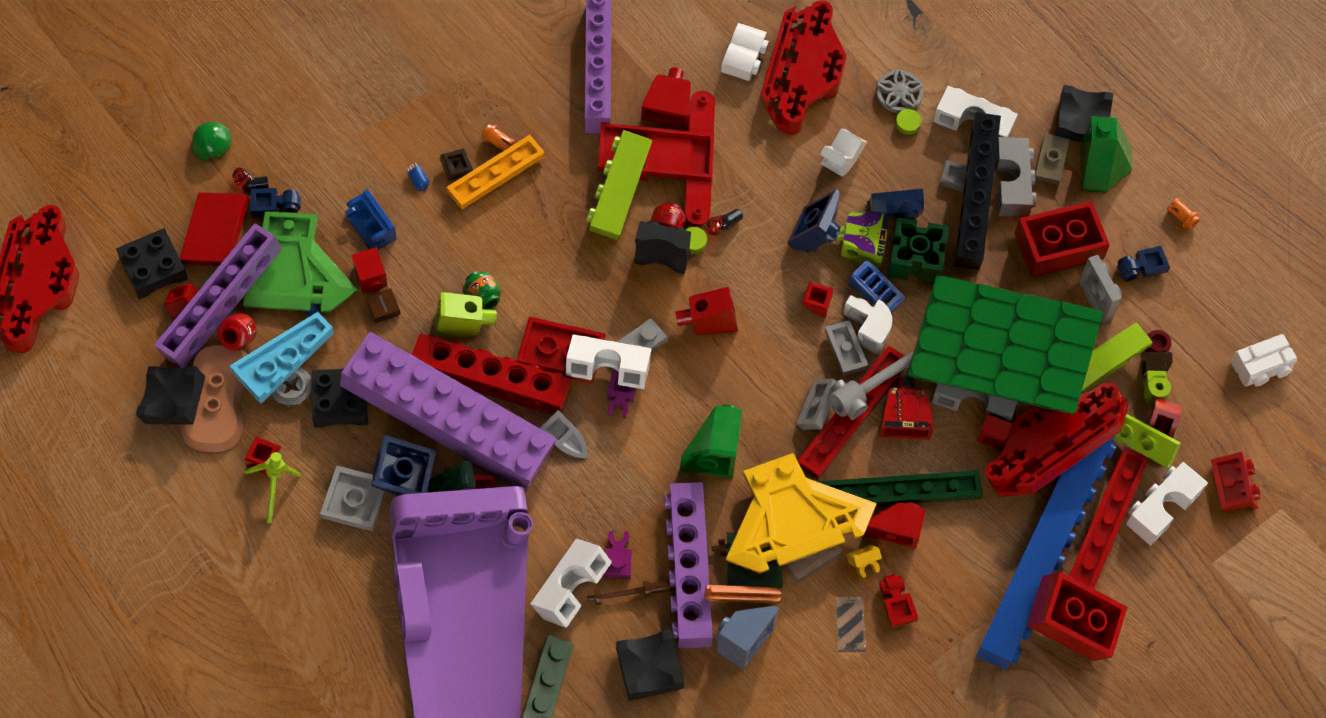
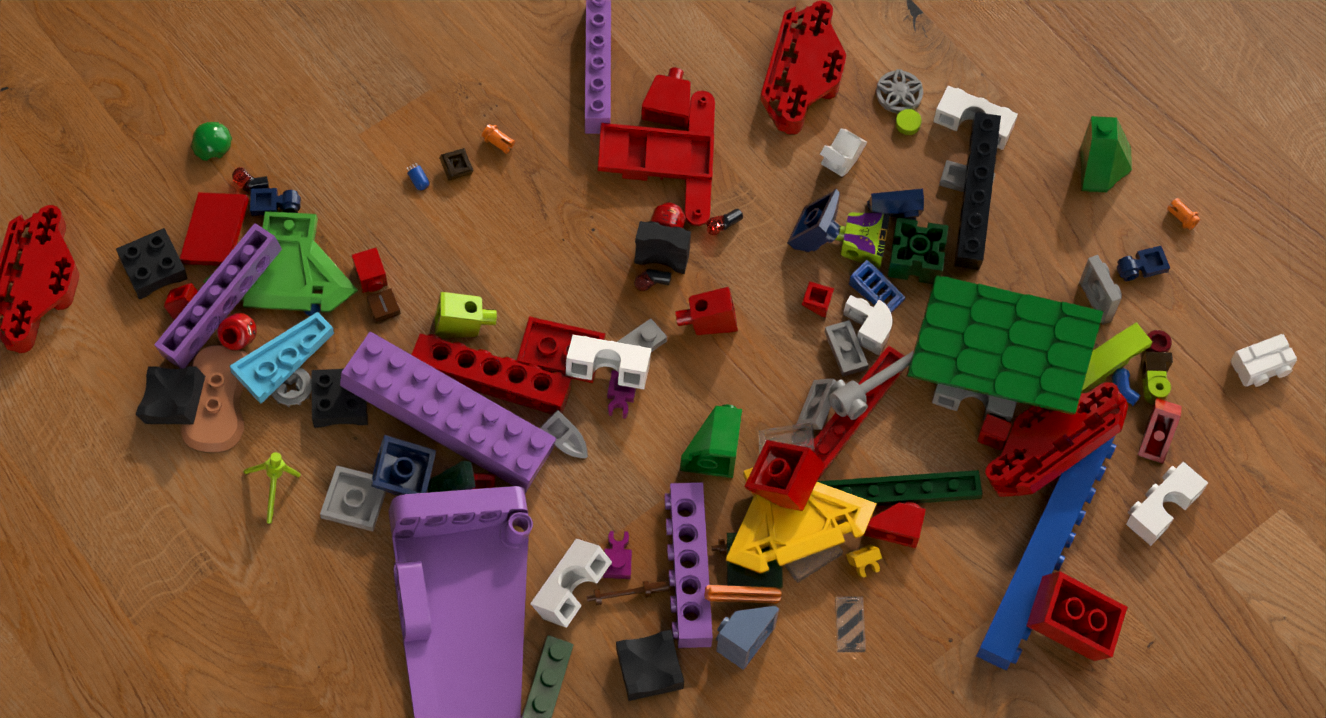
(260, 452): red slope -> none
(370, 221): blue hinge -> none
(485, 286): green head -> none
(495, 172): light orange plate -> none
(620, 184): lime brick -> none
(650, 278): none -> arm
(698, 240): lime tile -> none
(744, 51): white brick -> none
(785, 474): none -> red slope
(794, 434): none -> clear plate
(898, 607): red plate -> none
(907, 412): red torso -> none
(1014, 157): light grey arch -> none
(1051, 159): dark tan plate -> none
(1061, 238): red brick -> none
(1076, 110): black brick -> none
(1109, 517): red plate -> none
(1121, 379): none -> blue arm
(1148, 441): lime plate -> none
(1235, 482): red bracket -> none

